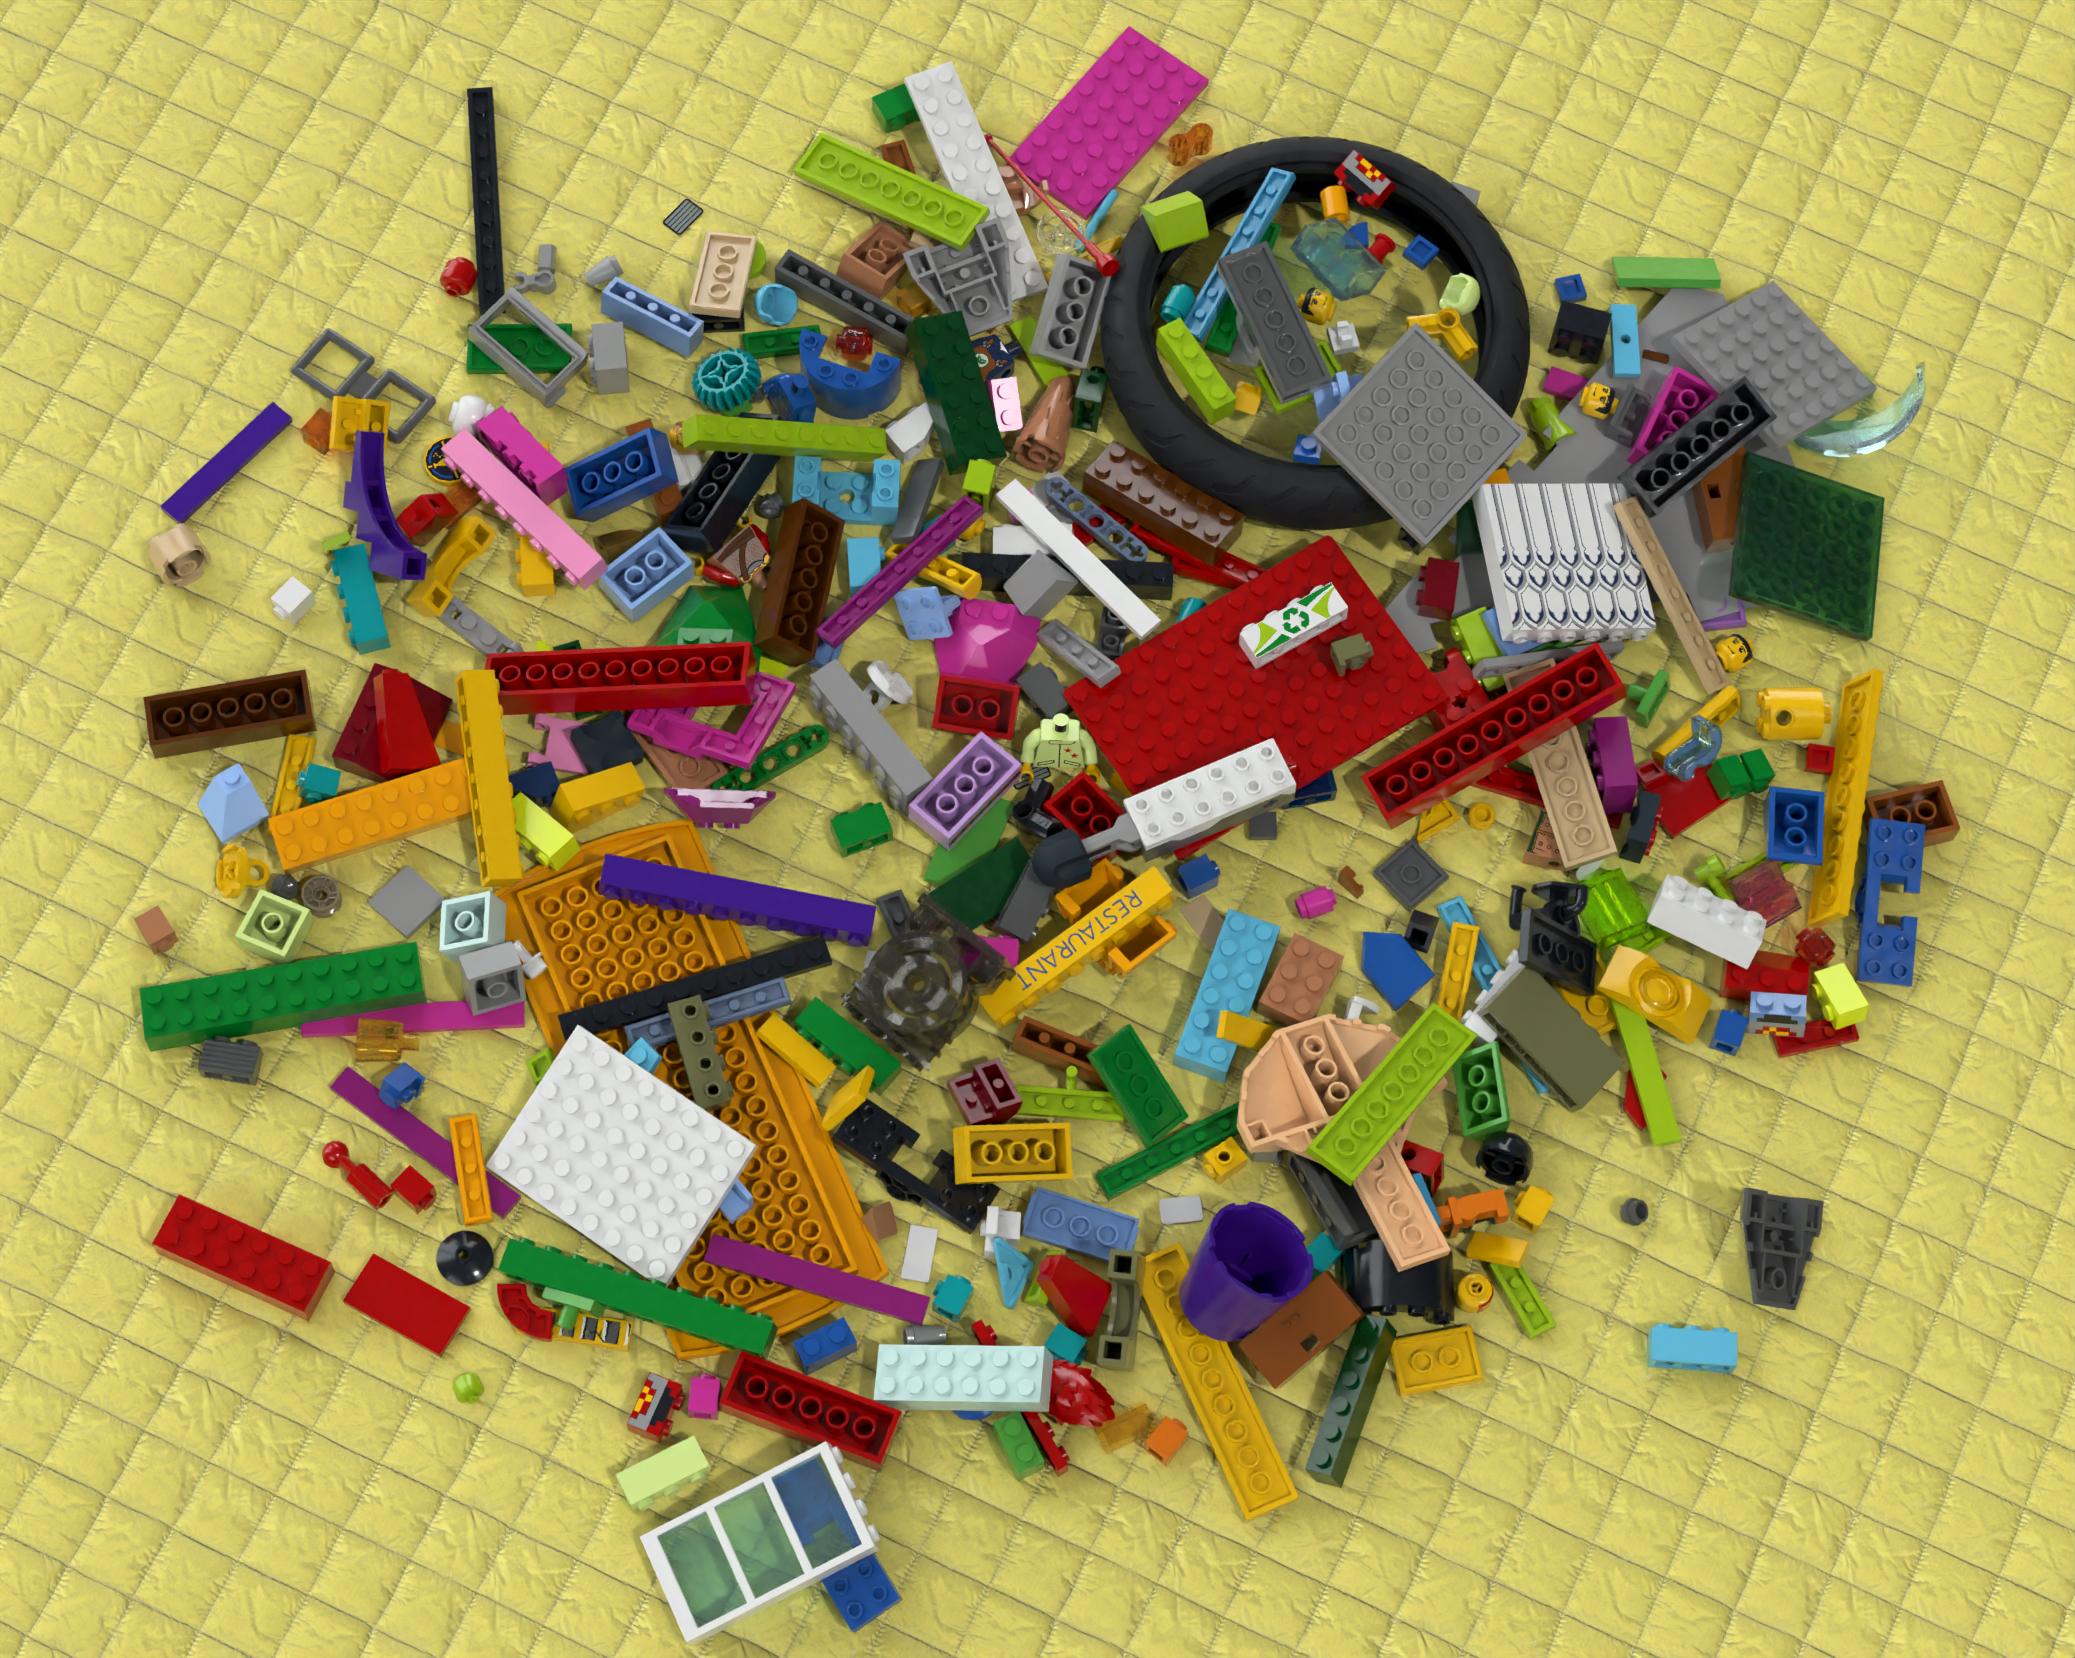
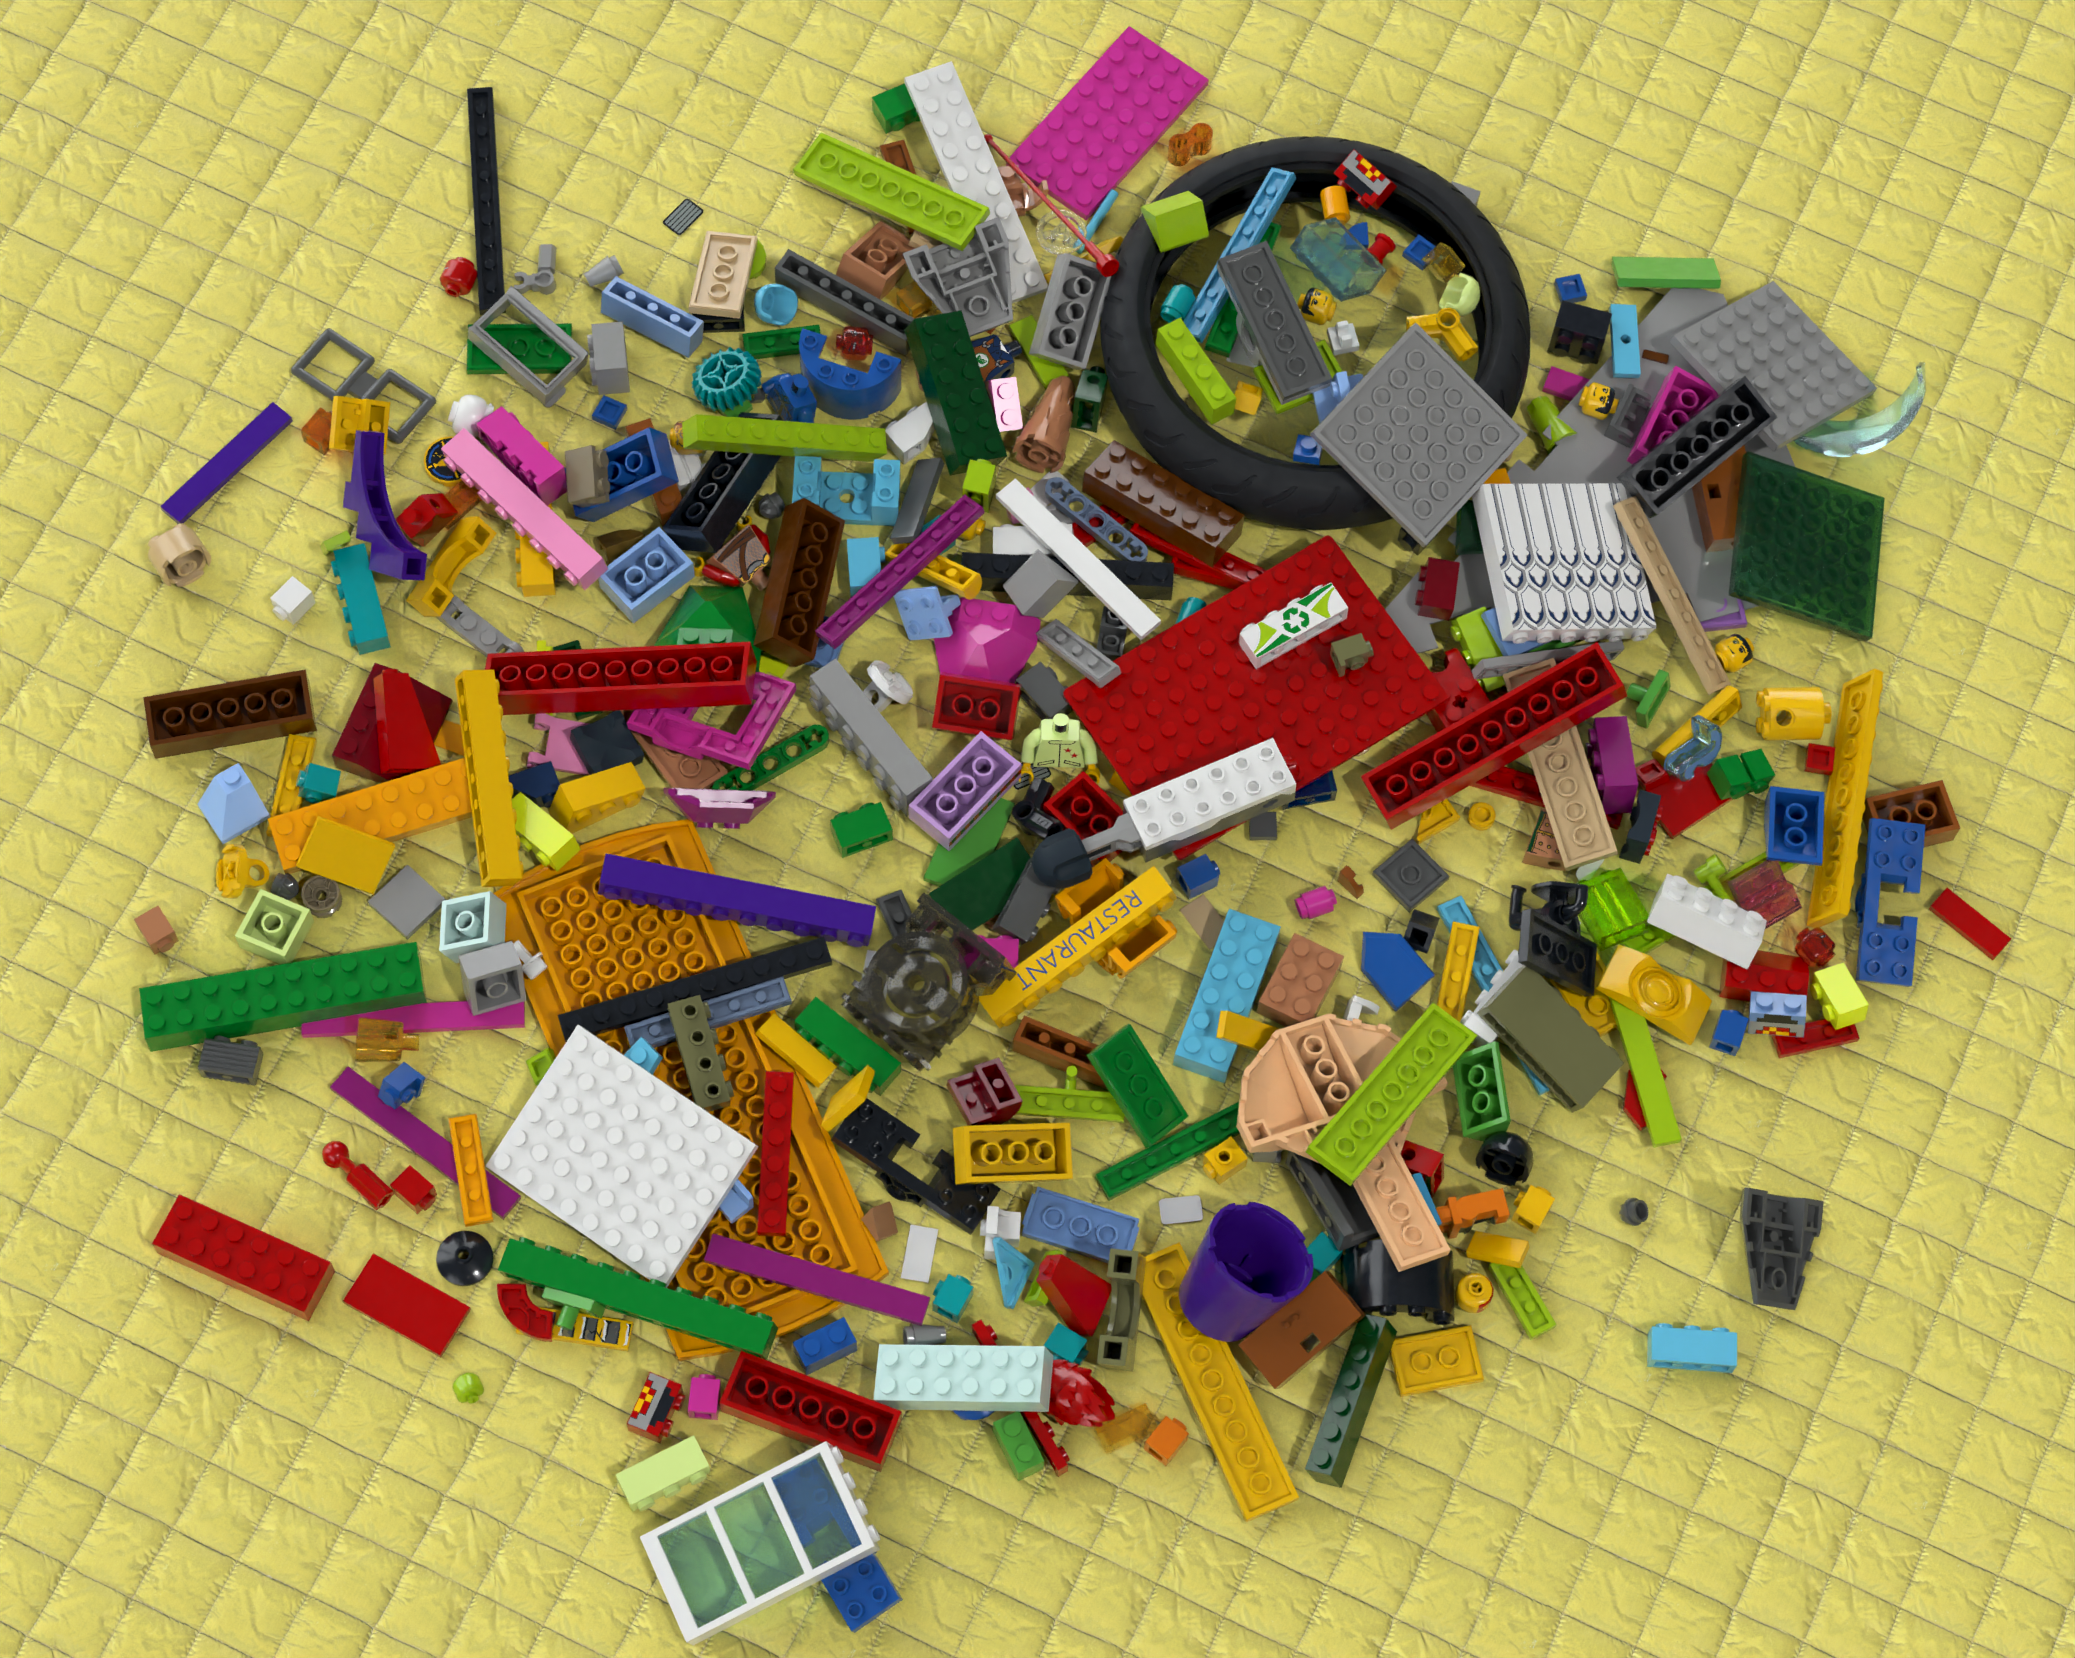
(345, 855): none -> yellow tile
(587, 476): none -> dark tan brick
(609, 412): none -> blue tile
(775, 1154): none -> red plate
(1443, 262): none -> clear yellow brick
(1970, 924): none -> red tile

